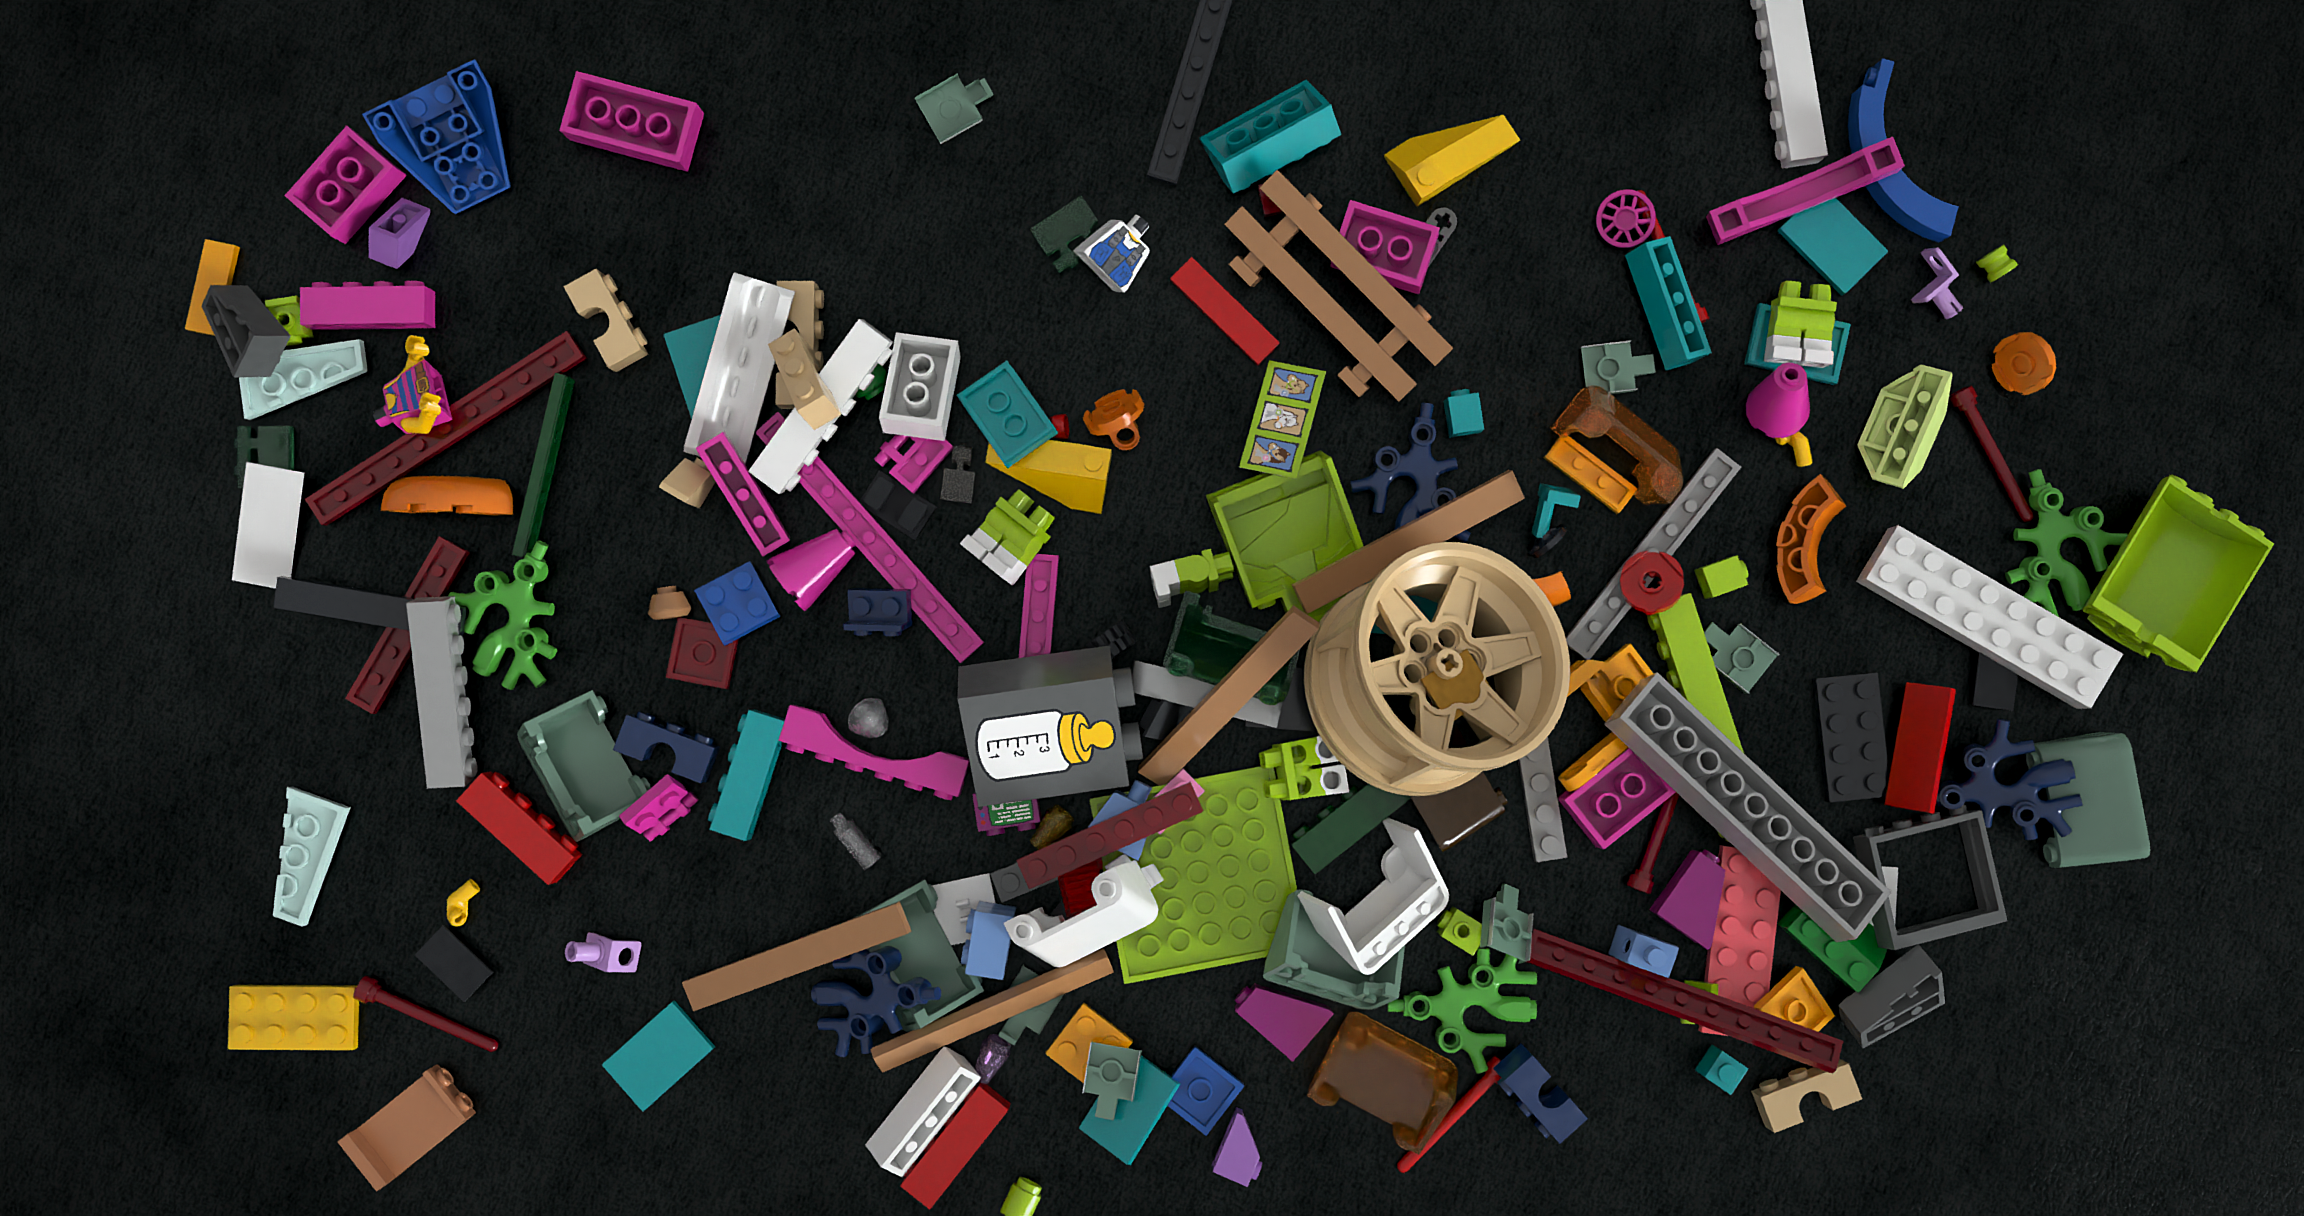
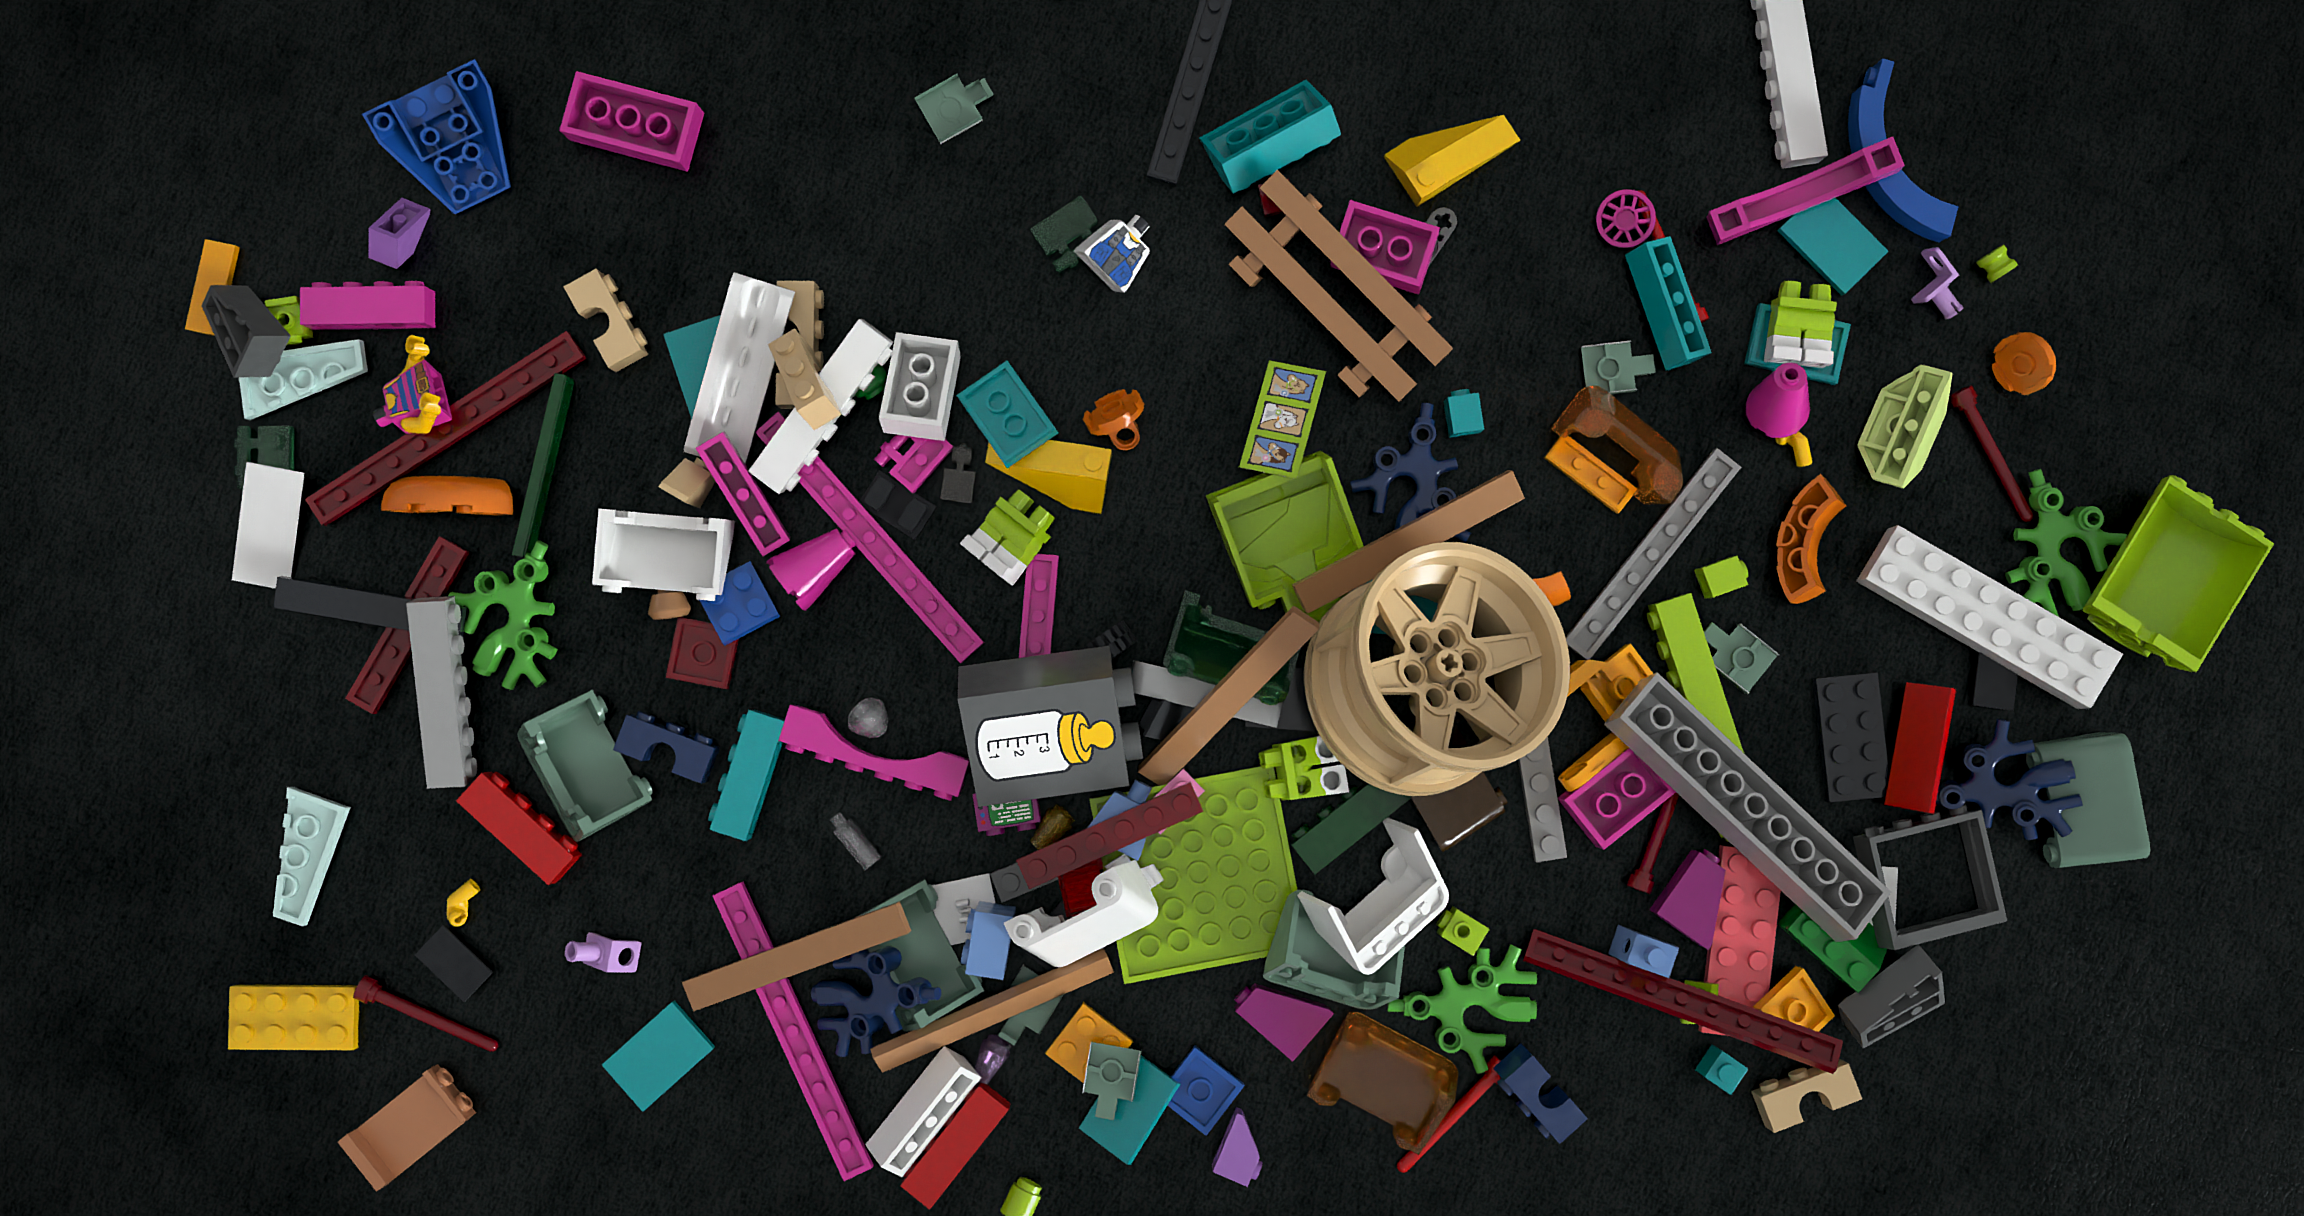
(345, 185): dark pink brick -> none
(659, 808): dark pink plate -> none
(662, 552): none -> white windscreen
(796, 1038): none -> dark pink plate
(878, 611): dark blue bracket -> none
(1061, 424): red hinge -> none
(1190, 574): lime hips -> none
(1224, 311): red tile -> none
(1460, 689): pearl gold window -> none
(1505, 926): sand green piece -> none
(1545, 536): teal piece -> none
(1651, 564): red plate -> none

